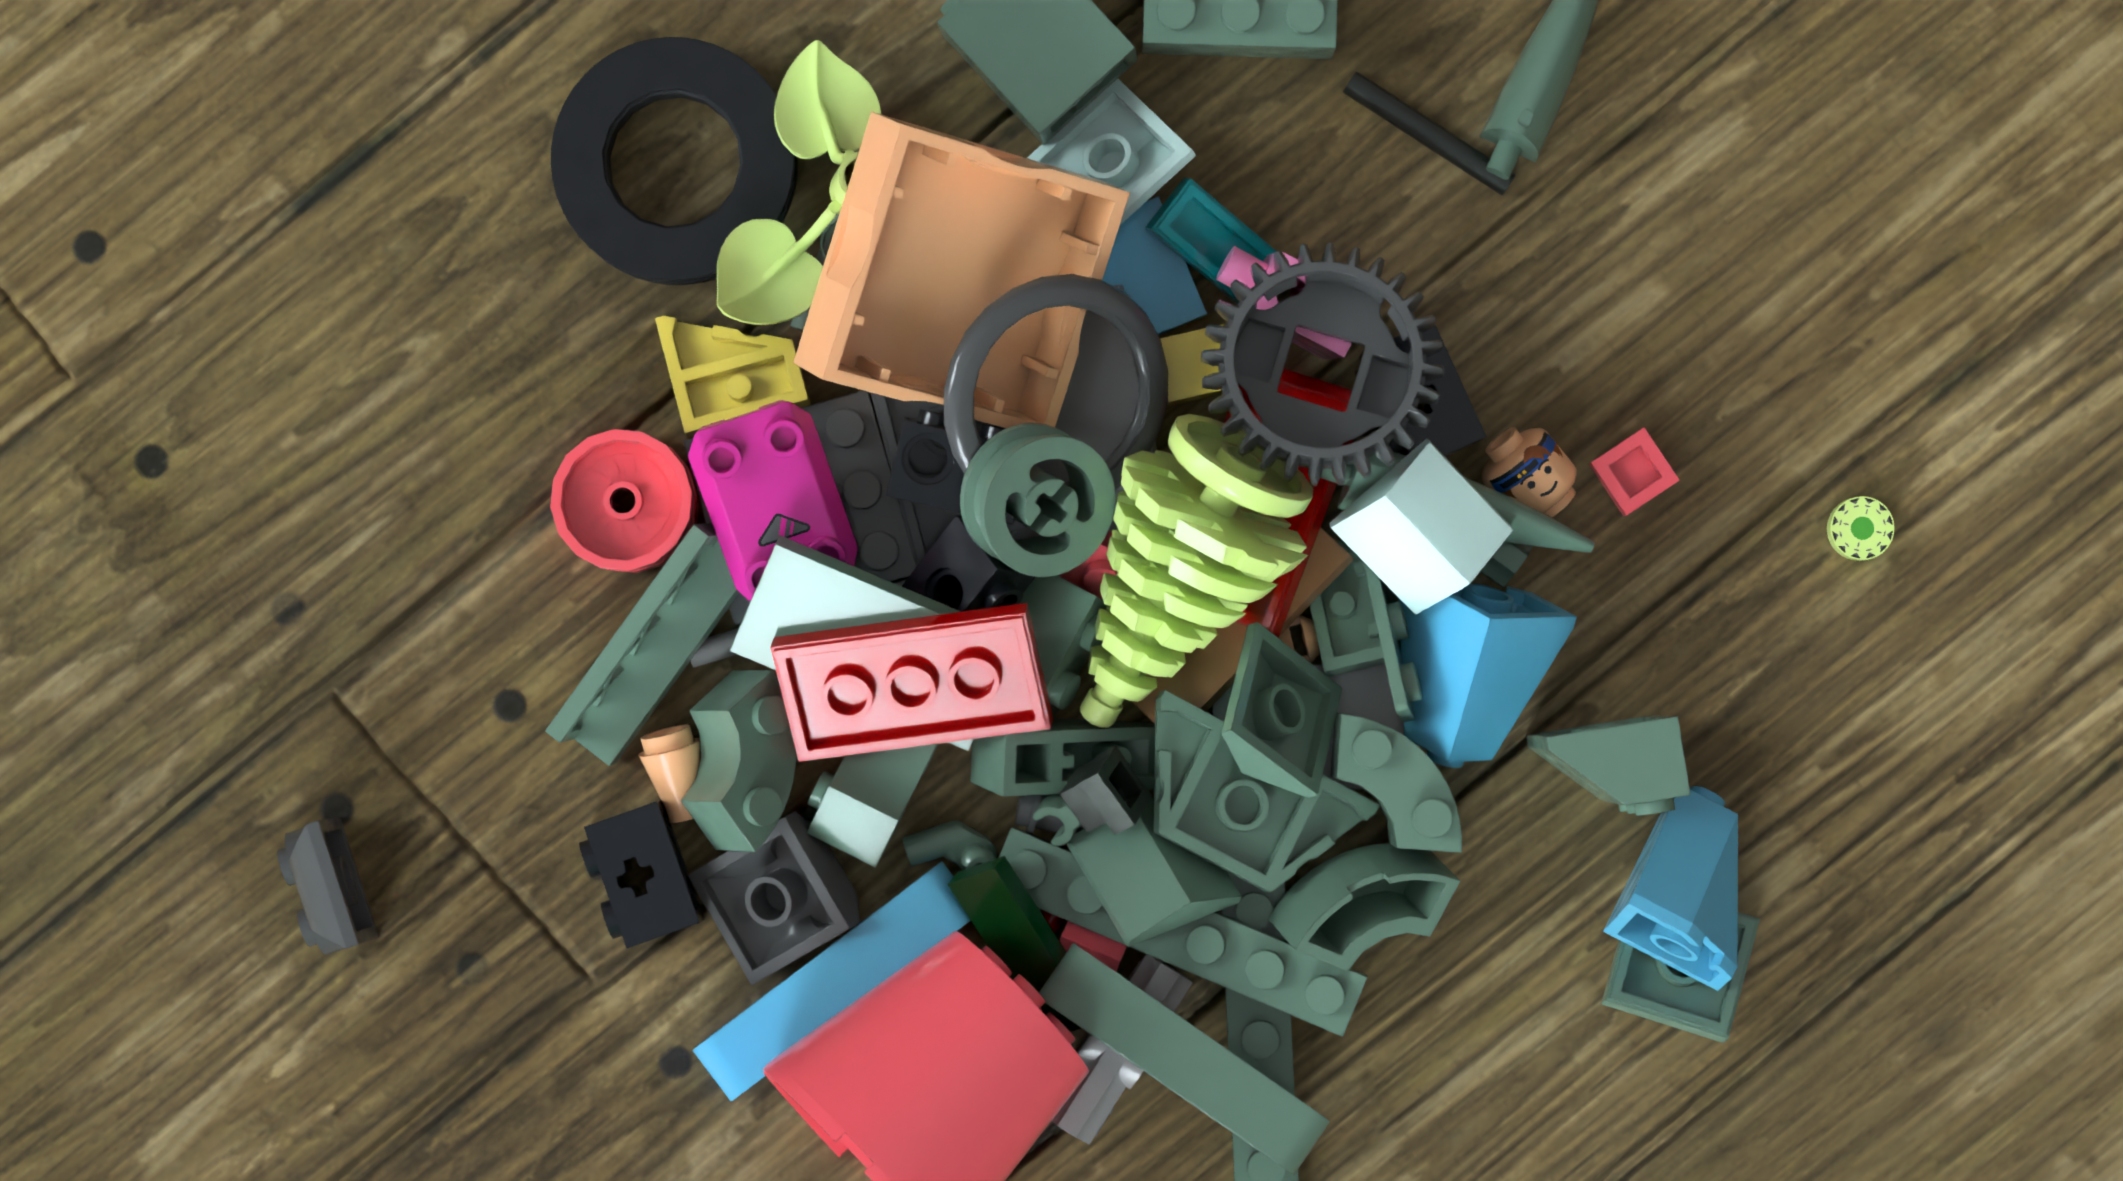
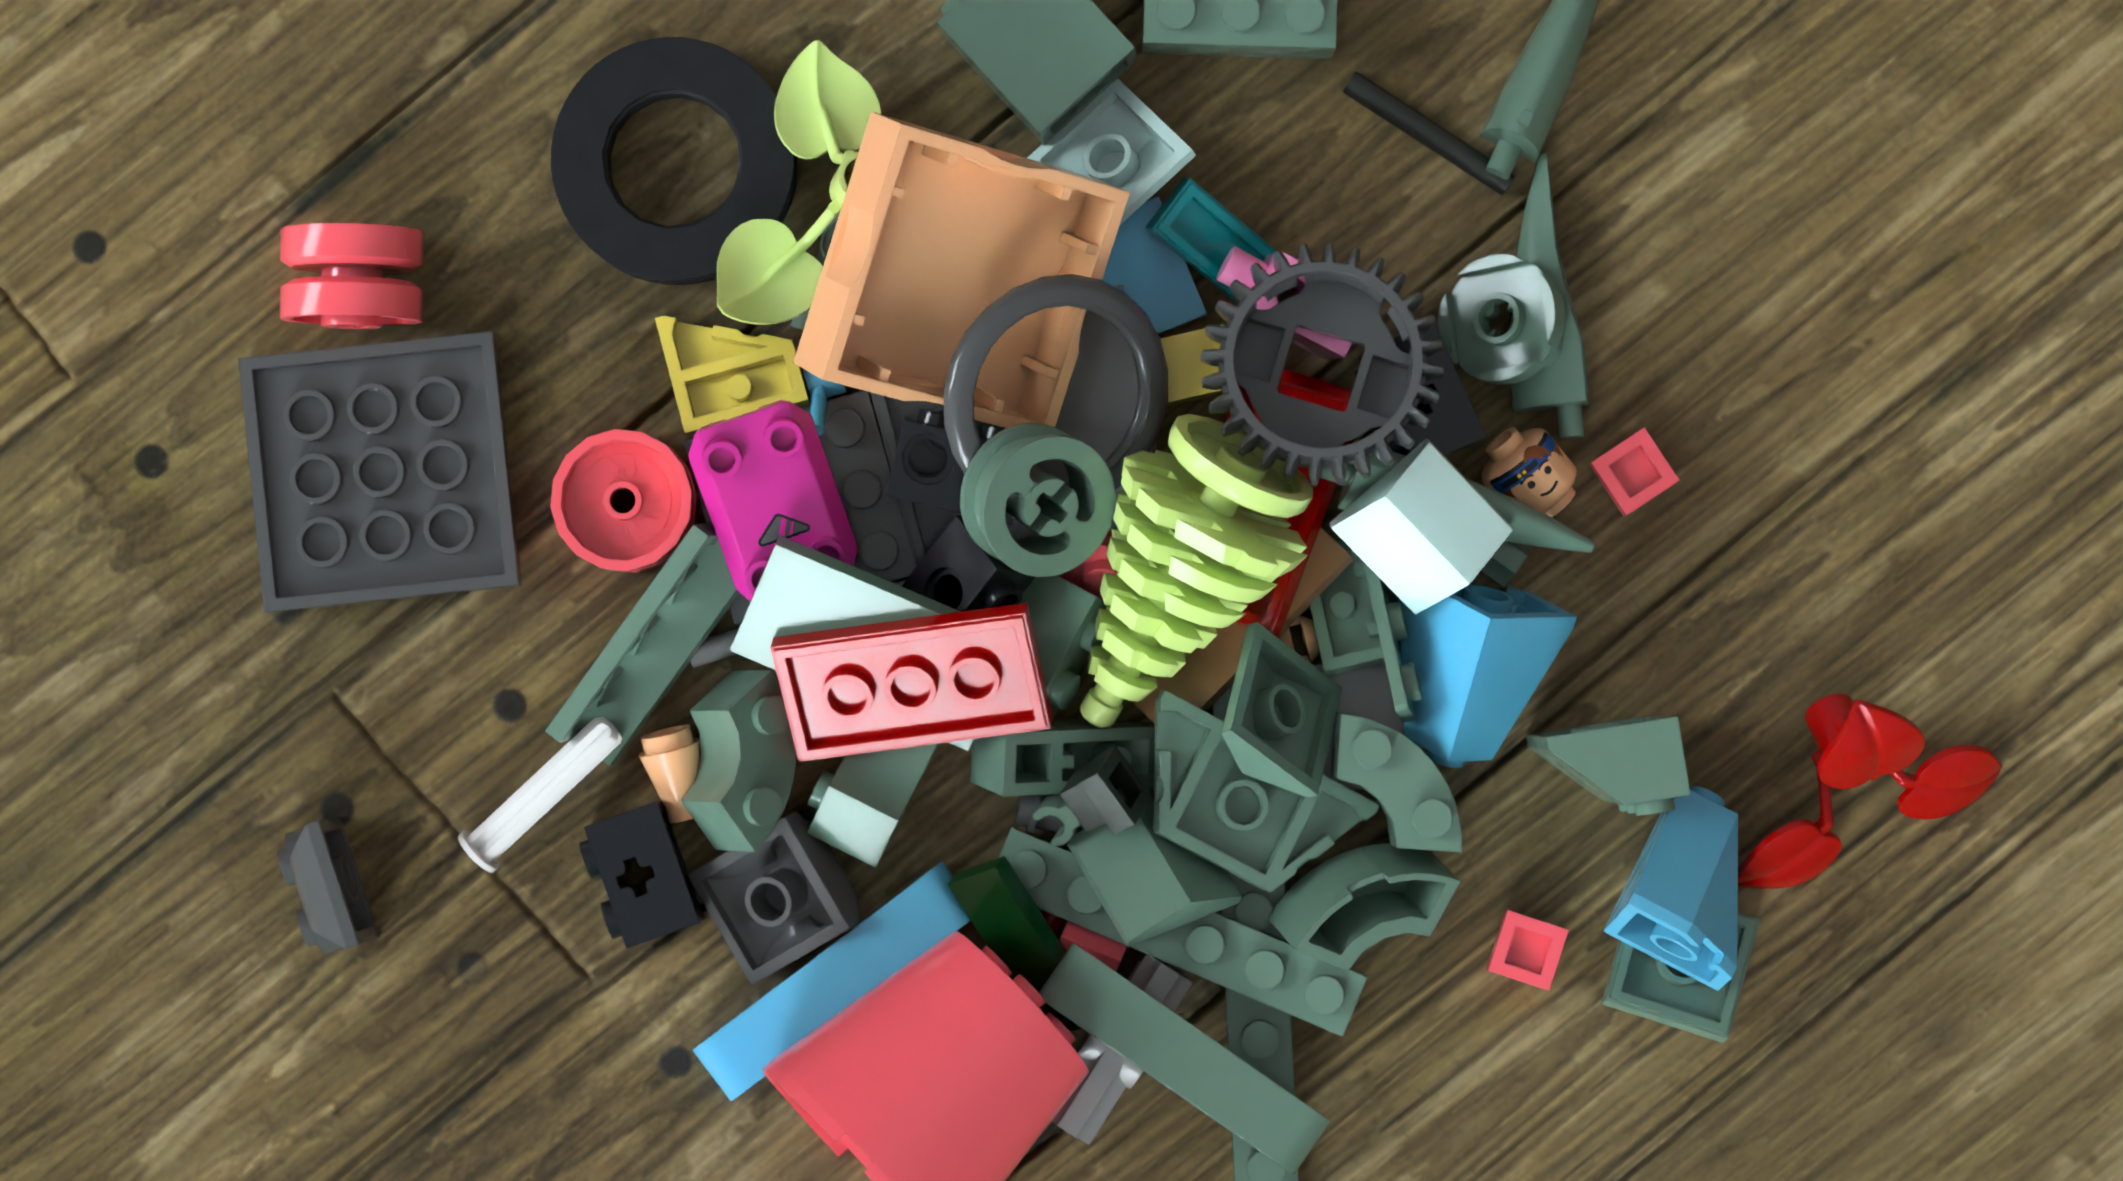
(351, 279): none -> coral wheel
(379, 471): none -> dark grey plate
(540, 793): none -> white axle
(819, 392): none -> medium azure hand
(952, 841): sand green arm -> none
(1527, 949): none -> coral plate
(1536, 328): none -> sand green plate
(1565, 382): none -> sand green piece
(1857, 746): none -> red plant
(1860, 528): yellowish green tile -> none

